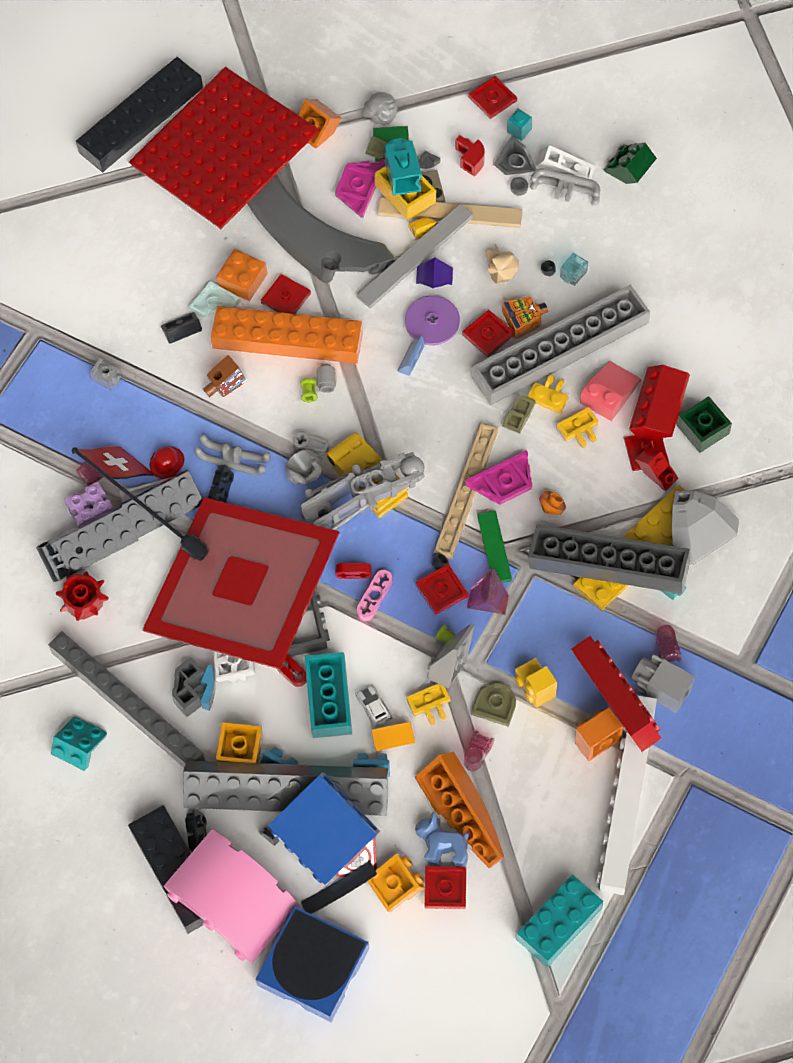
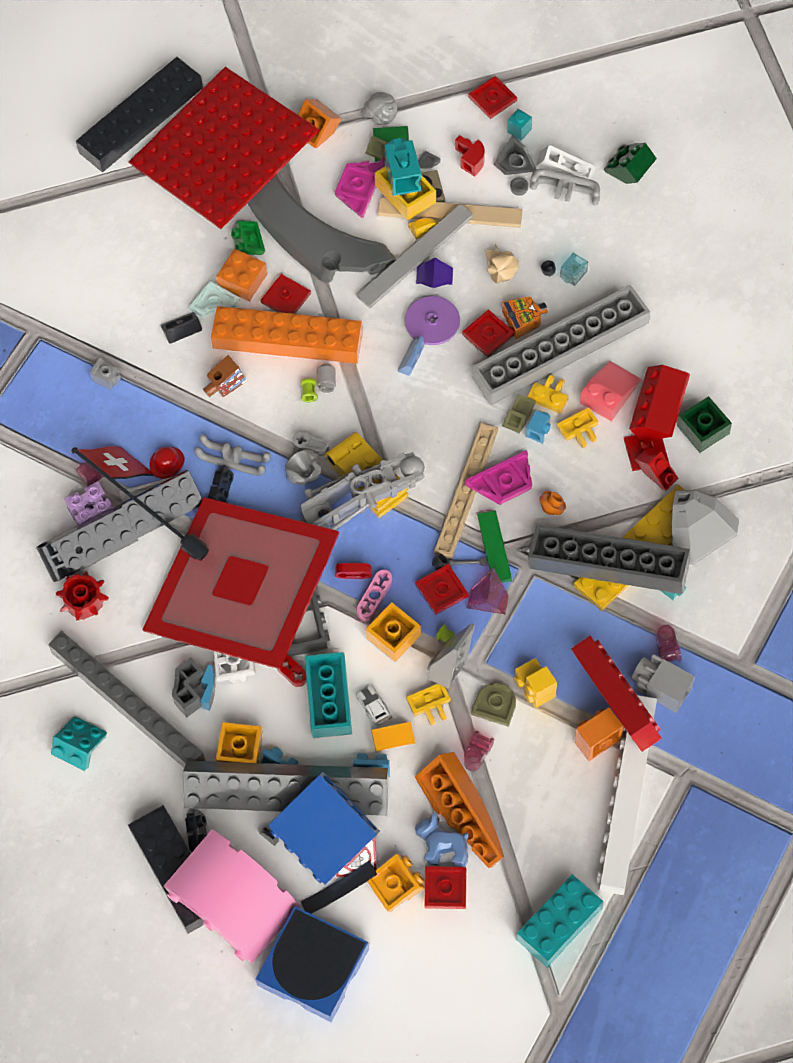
(248, 238): none -> green bracket
(393, 632): none -> light orange brick
(483, 561): none -> dark grey hinge
(538, 426): none -> dark azure brick

